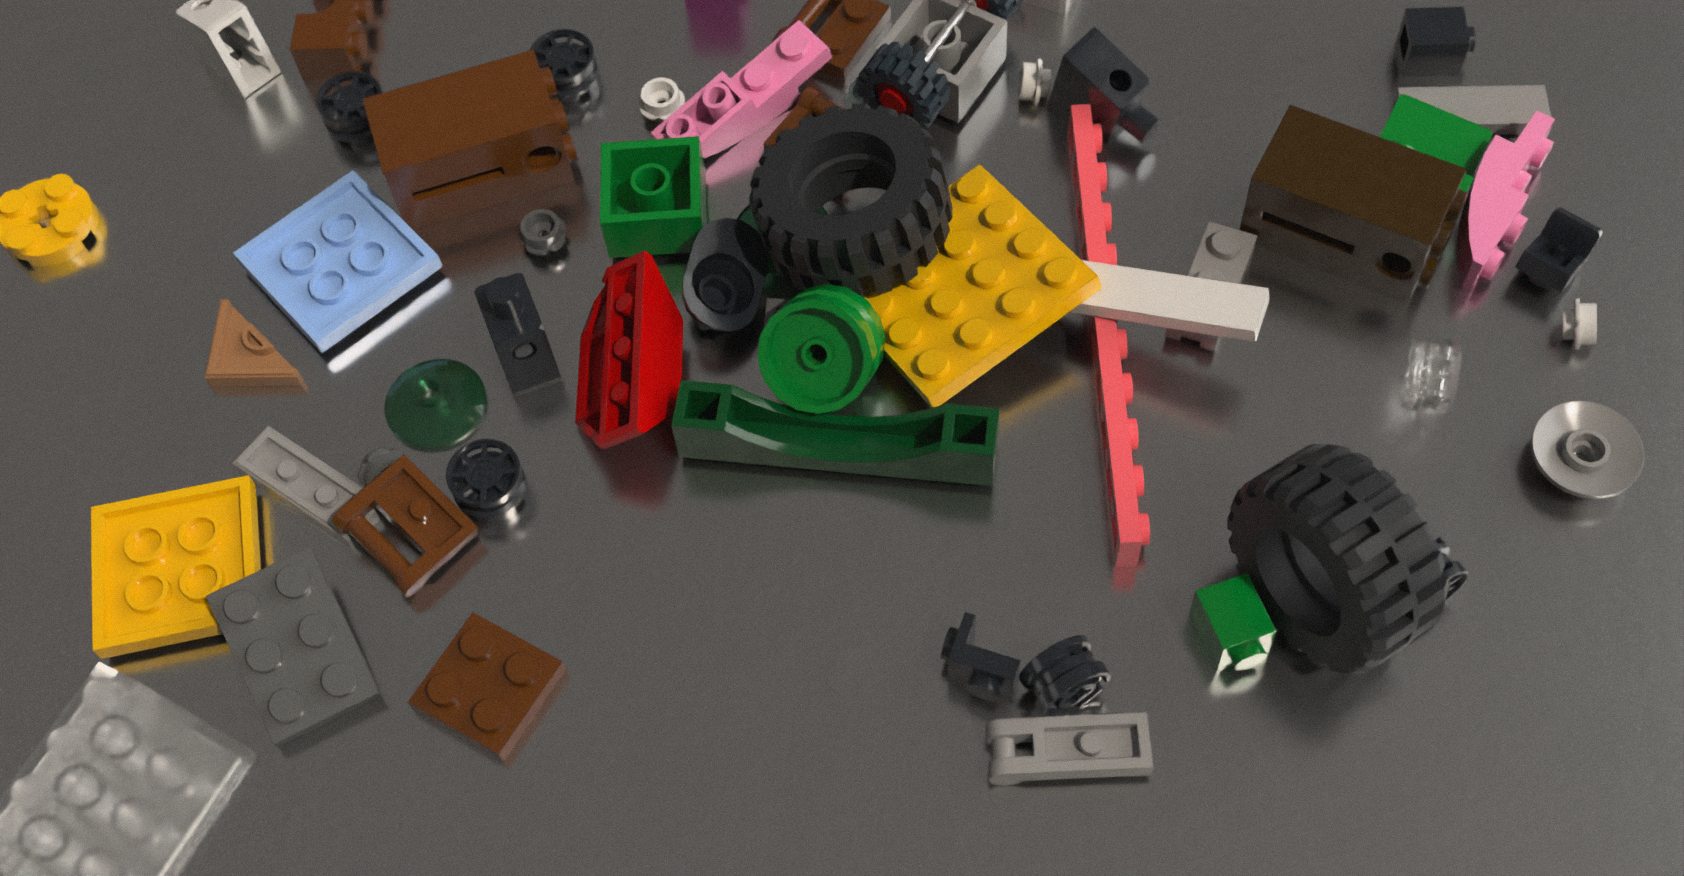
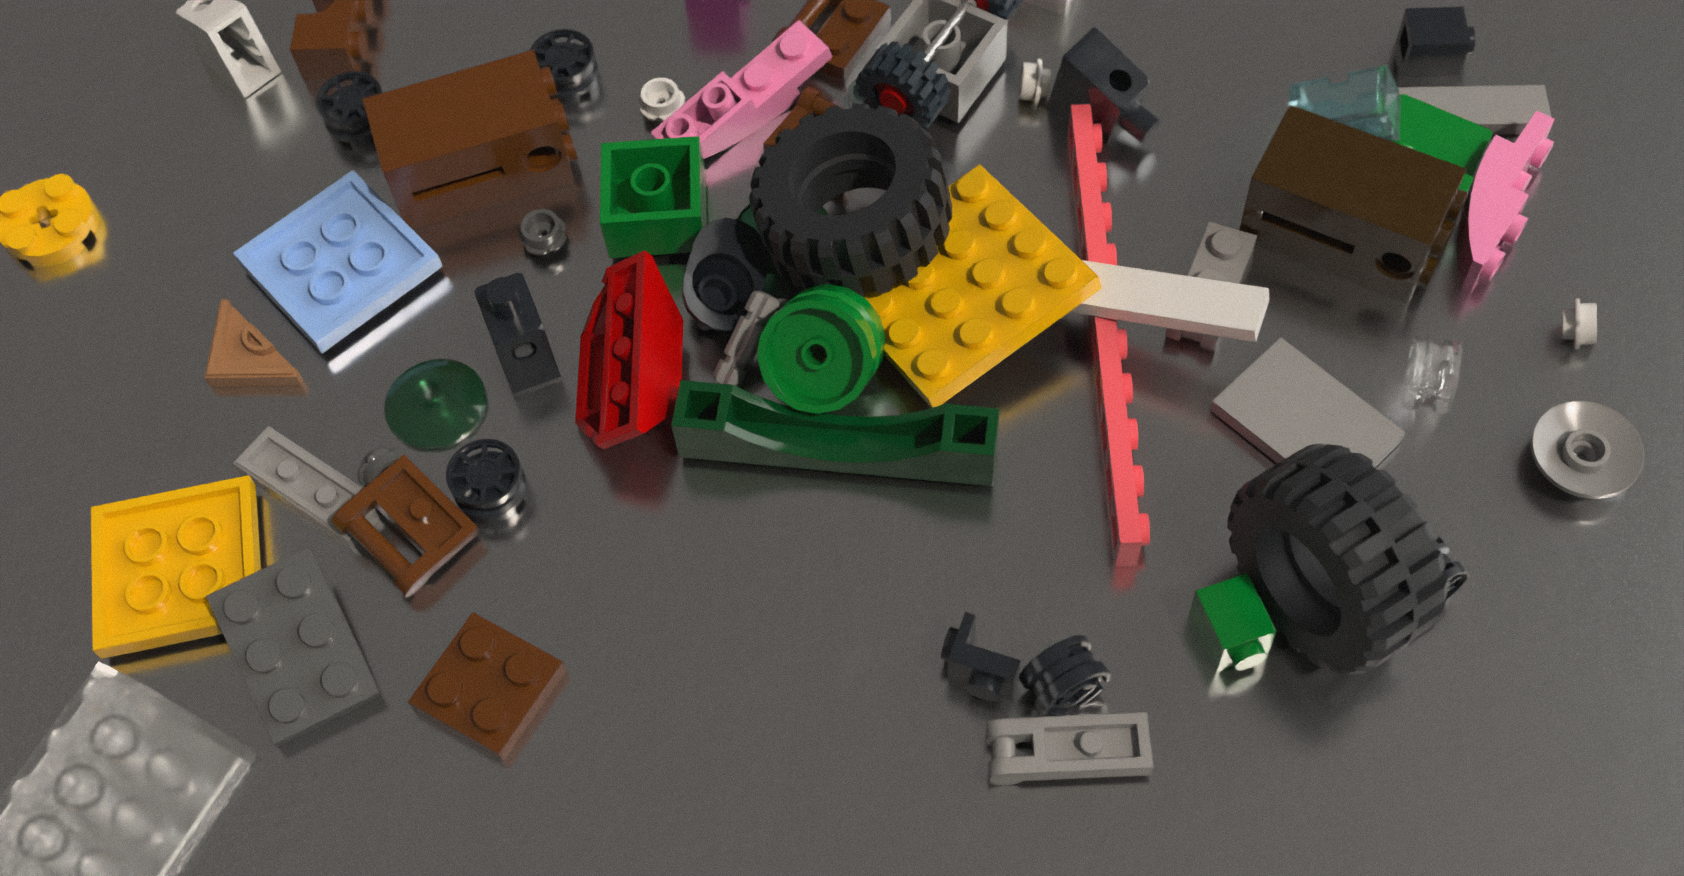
(745, 339): none -> light grey axle
(1294, 403): none -> light grey tile
(1364, 101): none -> clear light blue brick
(1559, 250): black bracket -> none

